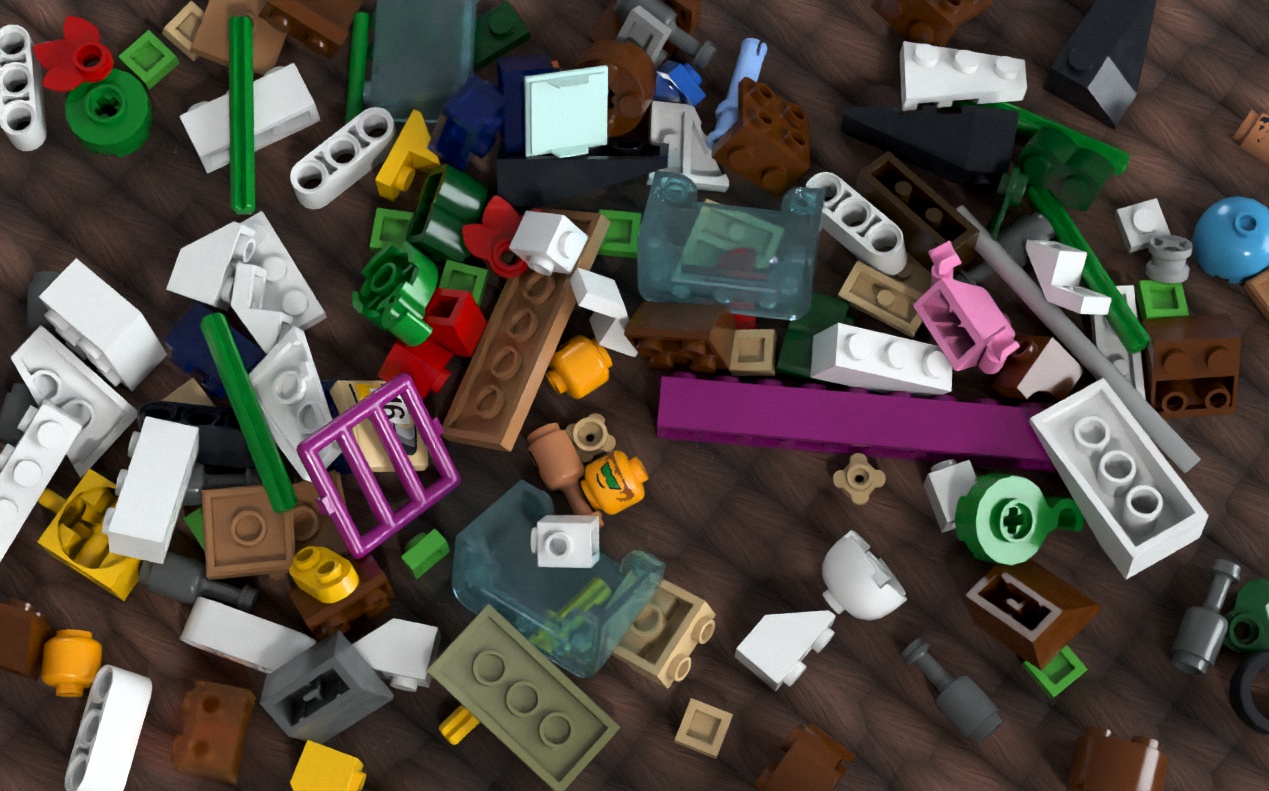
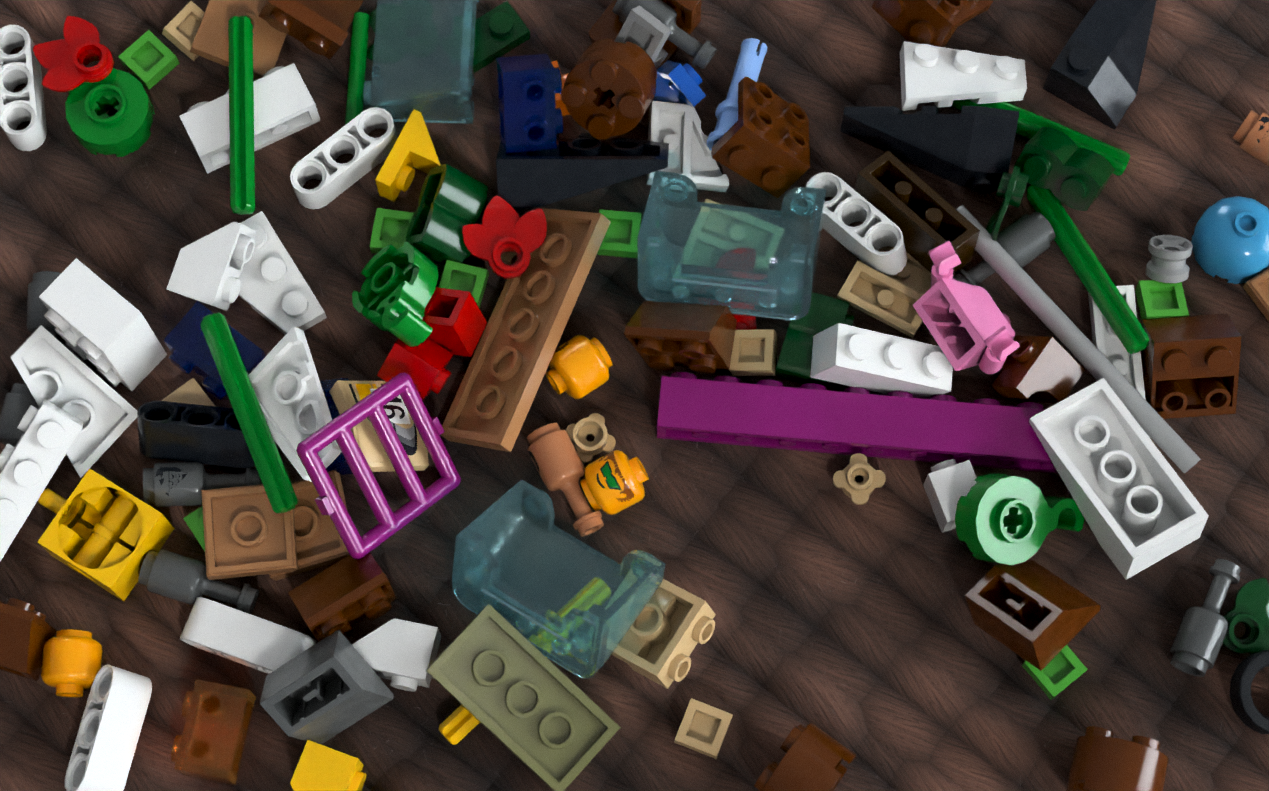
(151, 489): white brick -> none
(247, 297): white slope -> none
(323, 574): yellow plate -> none
(424, 552): bright green plate -> none
(468, 123): clear blue brick -> none
(548, 242): white brick -> none
(566, 111): light aqua piece -> none
(566, 541): white brick -> none
(609, 314): white slope -> none
(782, 642): white slope -> none
(859, 580): white cylinder -> none
(958, 697): dark grey piece -> none
(1059, 276): white slope -> none
(1140, 223): white plate -> none

